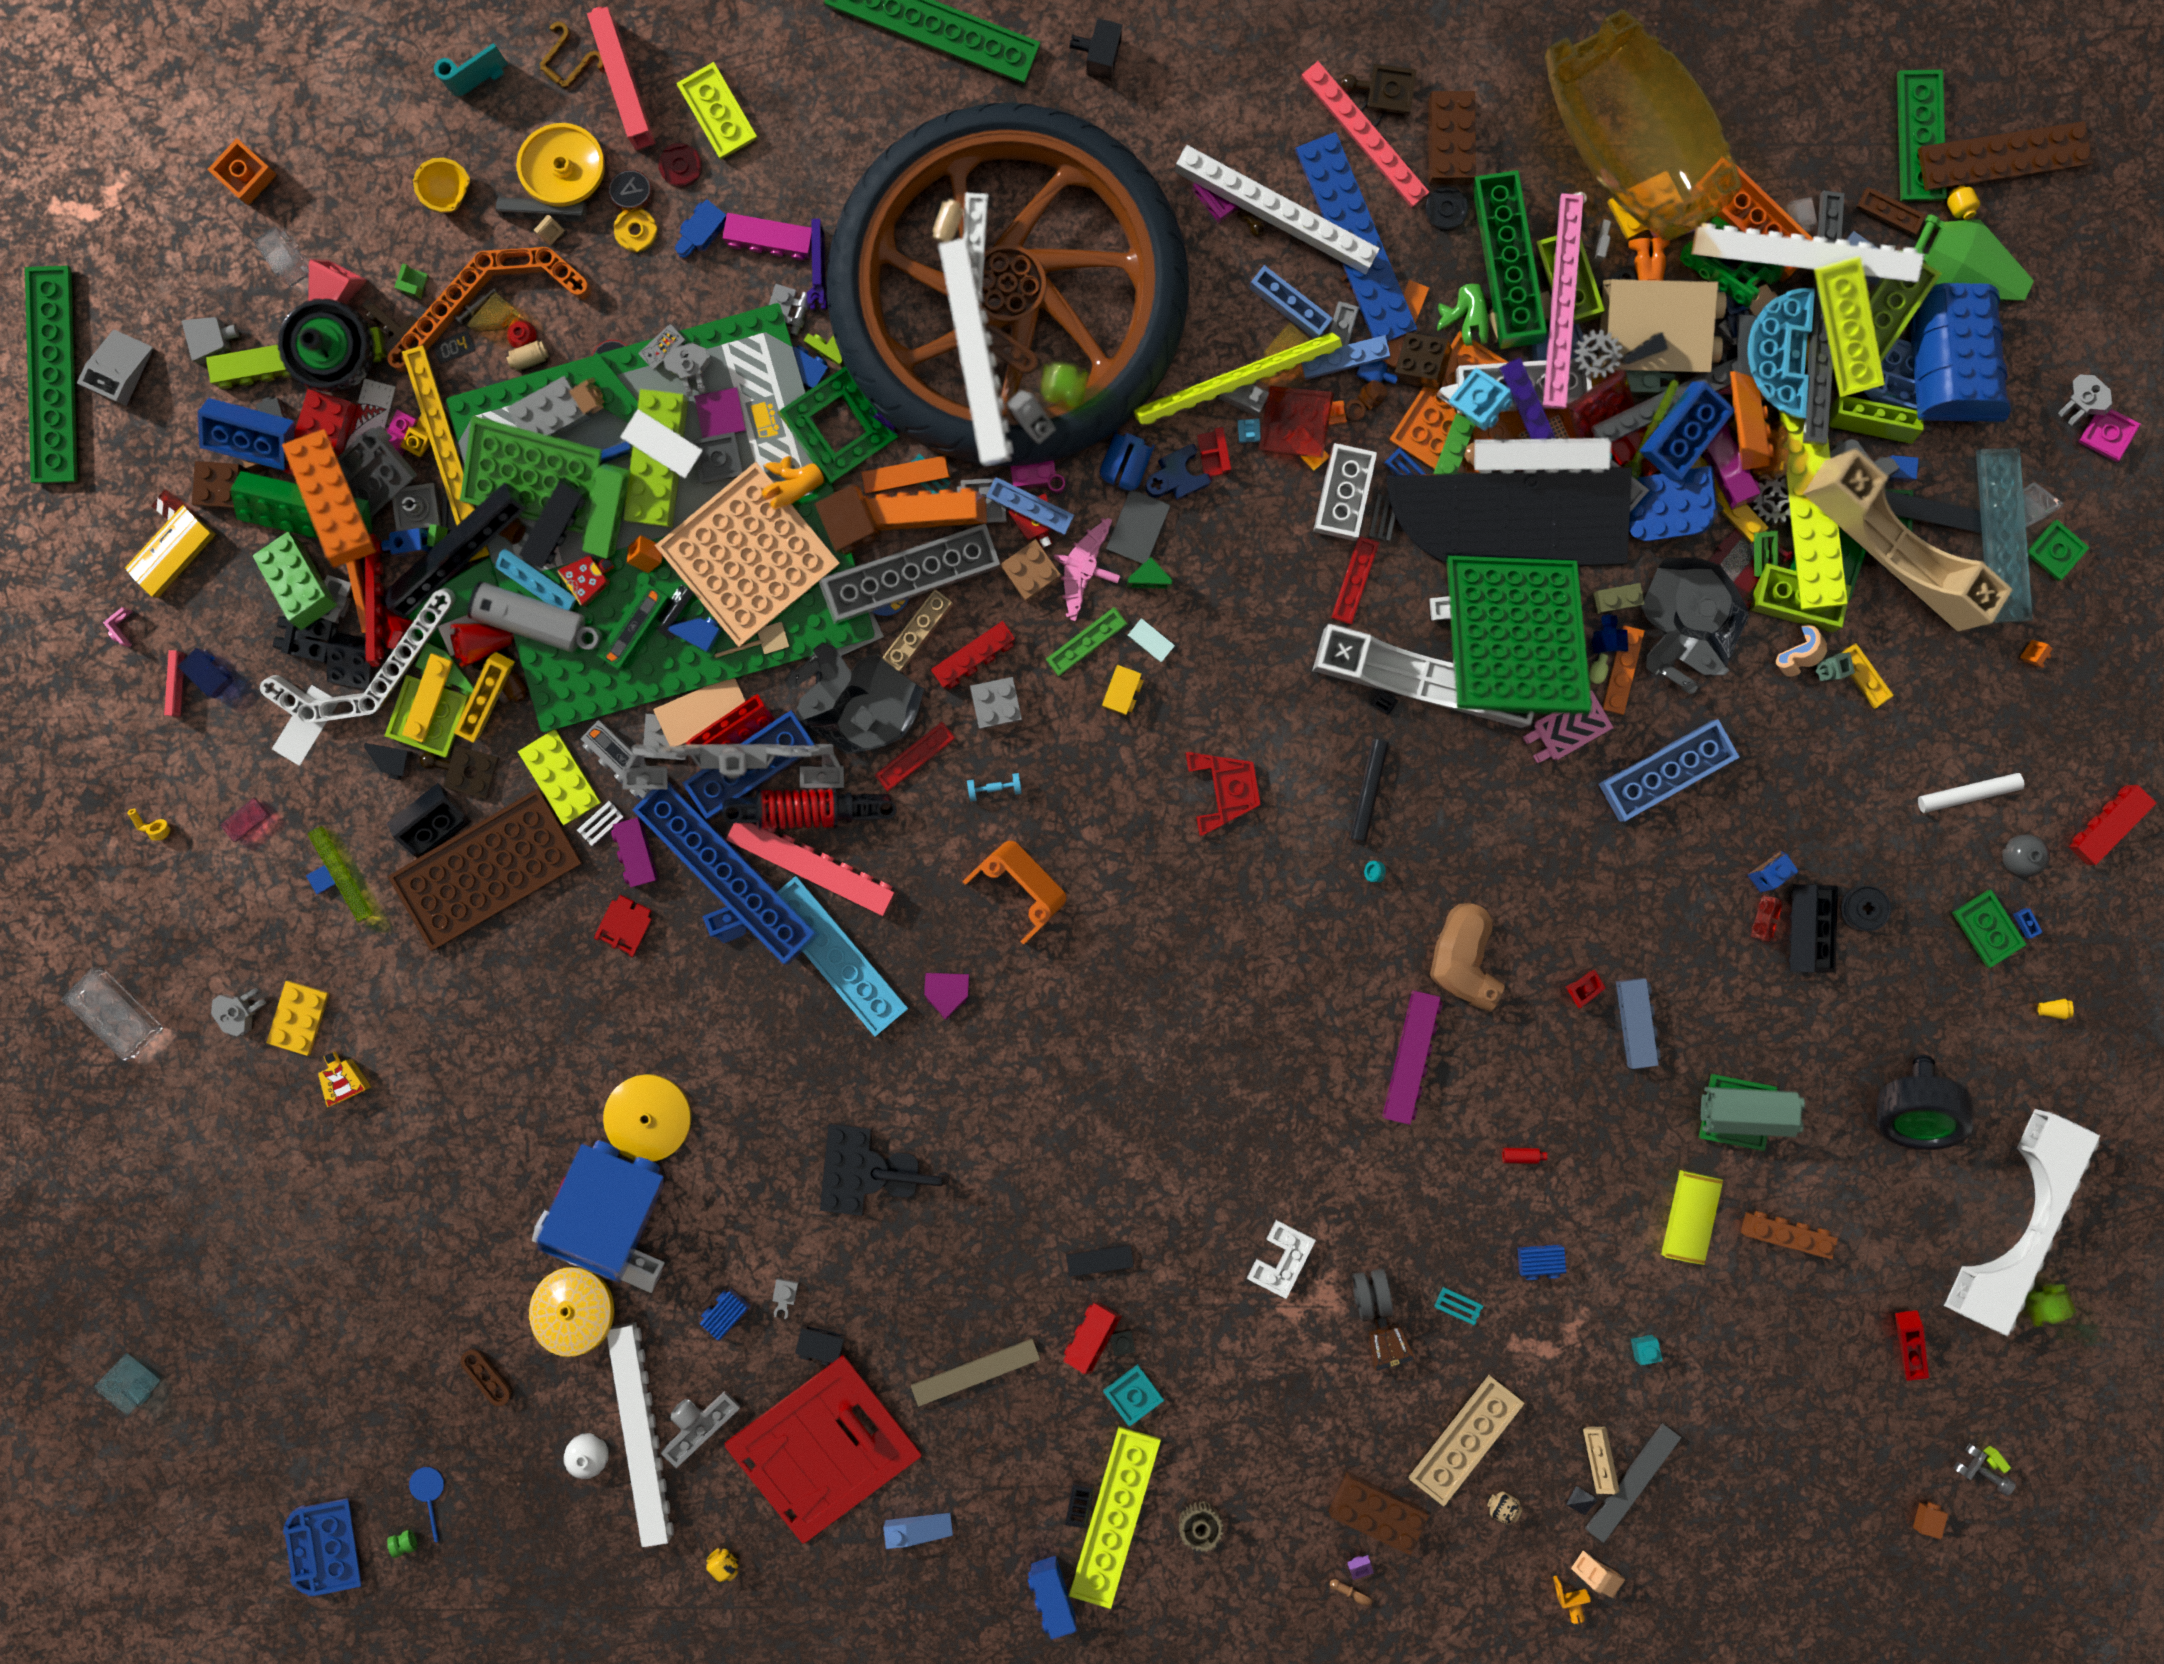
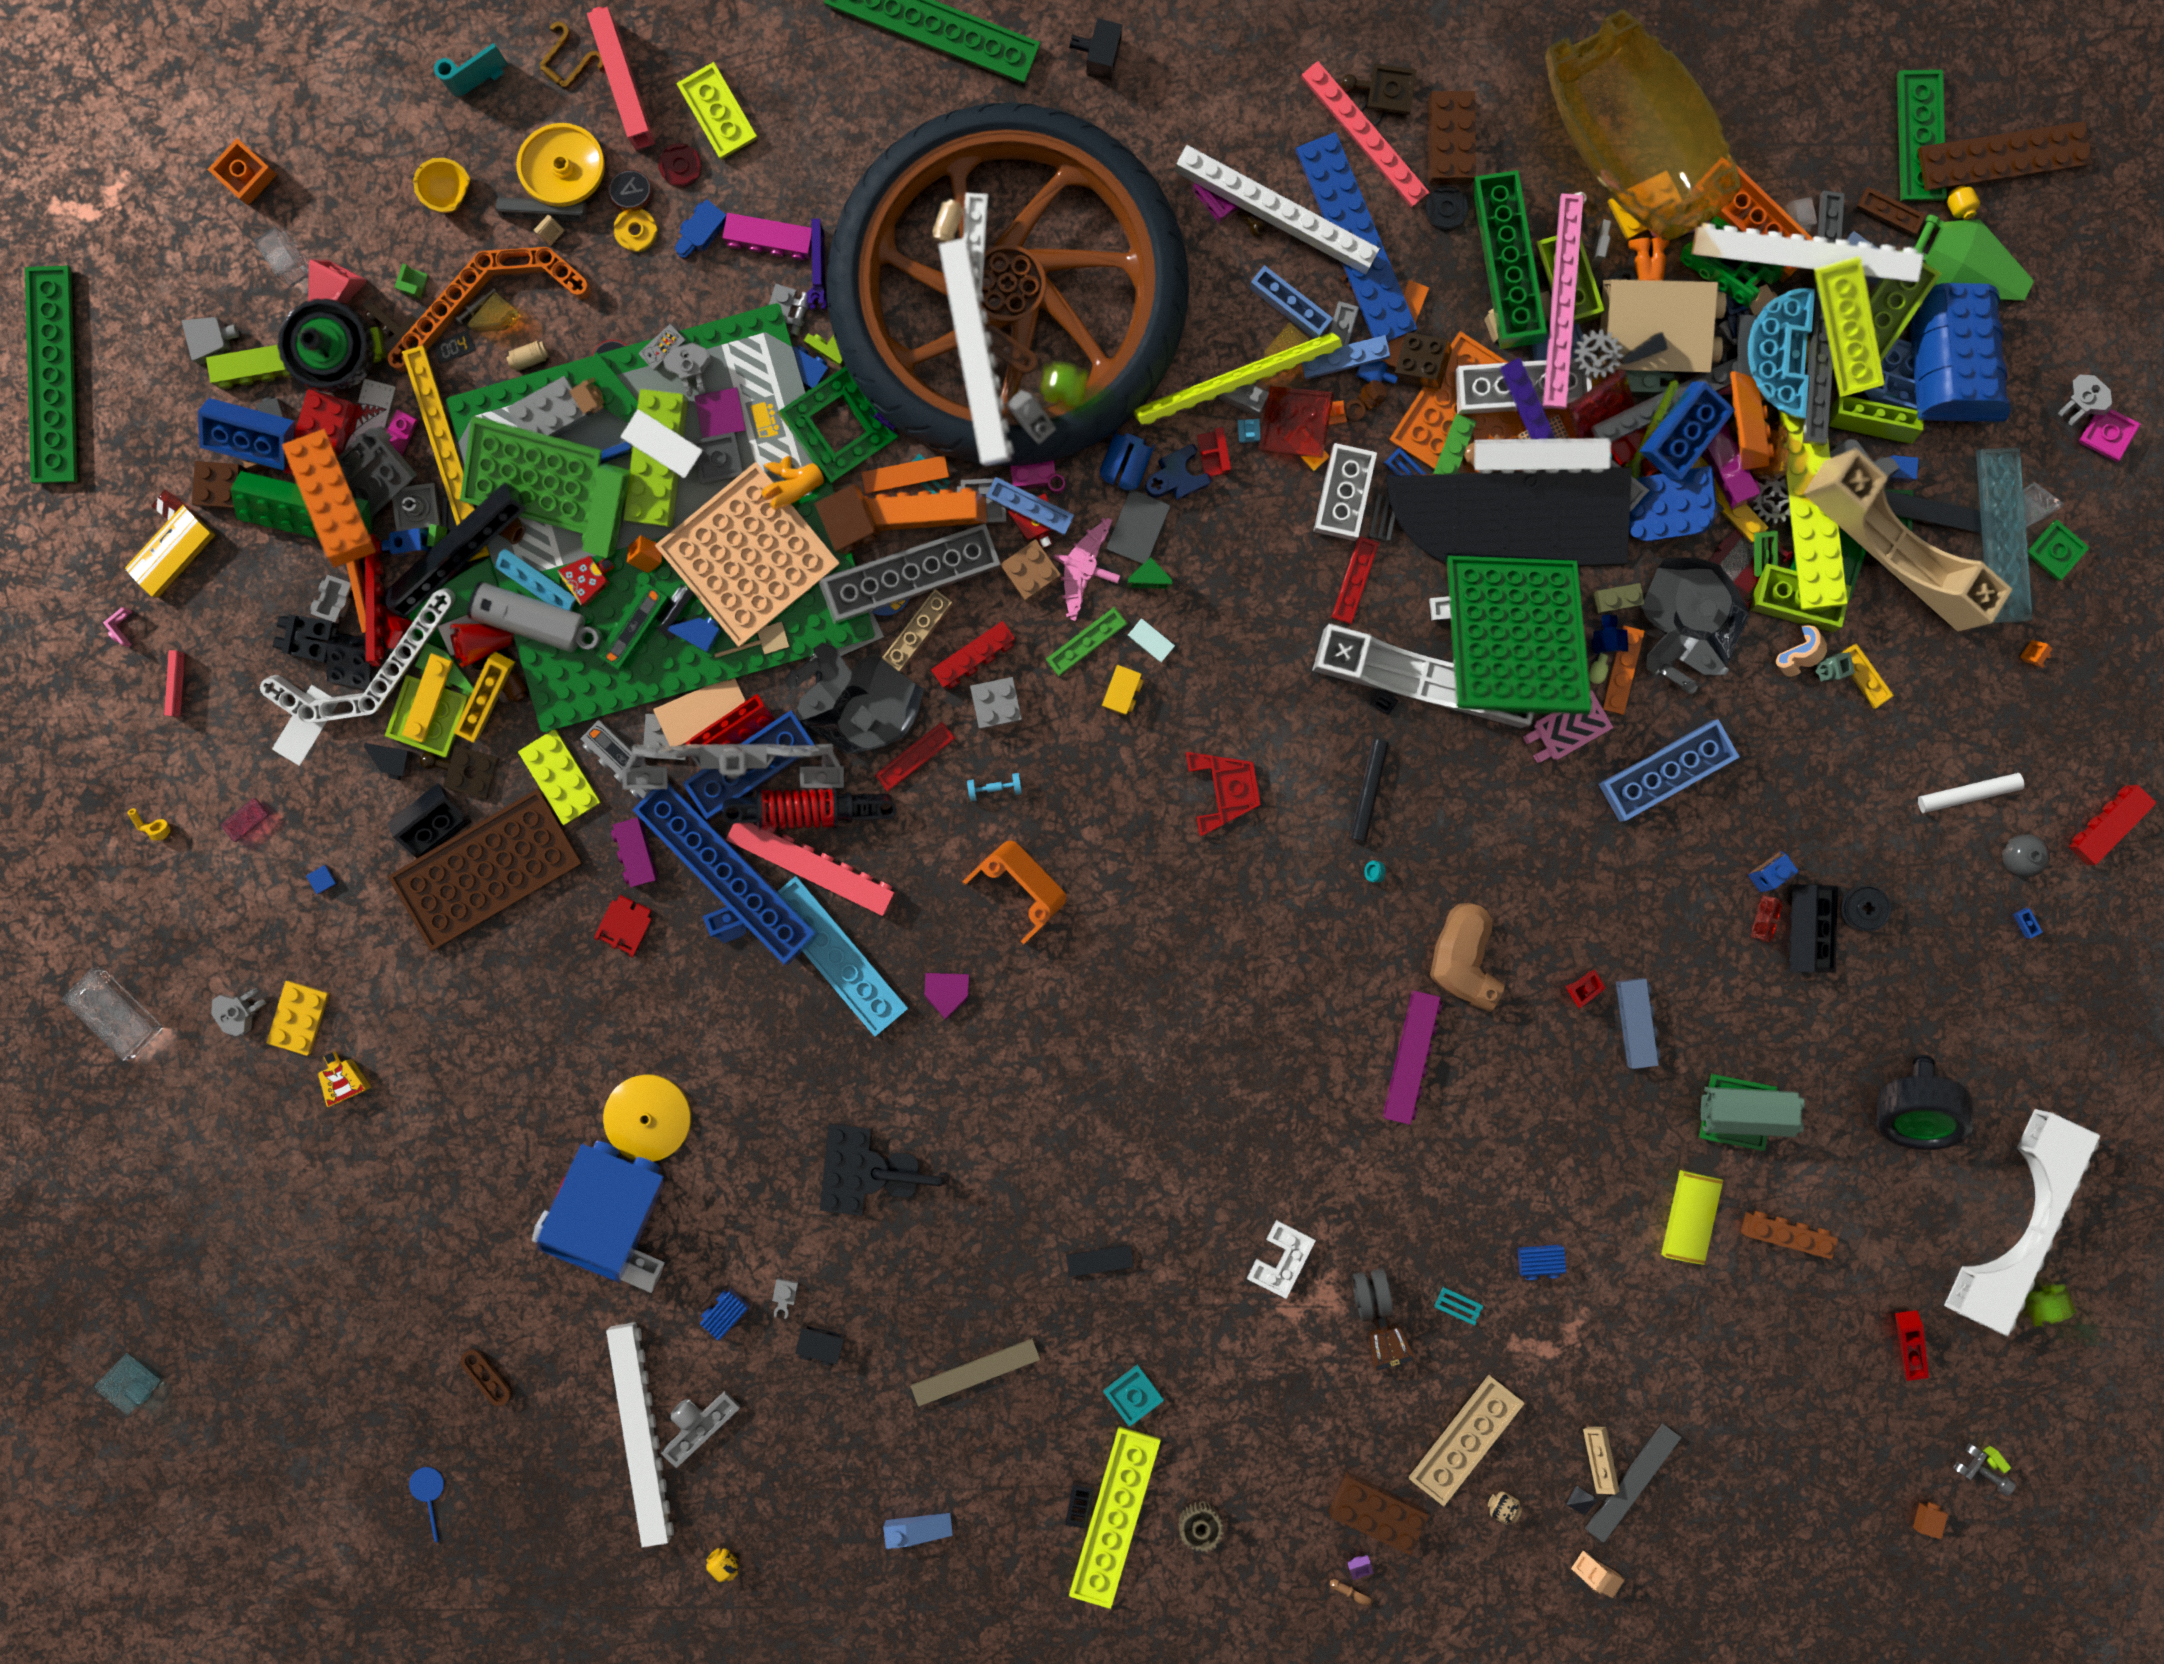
(116, 367): light grey slope -> none
(206, 672): clear blue brick -> none
(294, 580): bright green brick -> none
(322, 1548): blue plate -> none
(340, 874): clear neon green piece -> none
(403, 1543): bright green wheel -> none
(416, 439): yellow slope -> none
(521, 333): red cone -> none
(553, 522): black brick -> none
(586, 836): white tile -> none
(586, 1456): white cylinder -> none
(588, 1308): yellow dish -> none
(811, 1461): red door -> none
(1052, 1597): blue brick -> none
(1091, 1338): red brick -> none
(1122, 1342): pearl dark grey plate -> none
(1446, 393): white slope -> none
(1472, 300): bright green piece -> none
(1481, 399): medium azure plate -> none
(1523, 1155): red cylinder -> none
(1573, 1601): light orange bracket -> none
(1646, 1350): teal brick -> none
(1989, 928): green plate -> none
(2057, 1009): yellow cone -> none

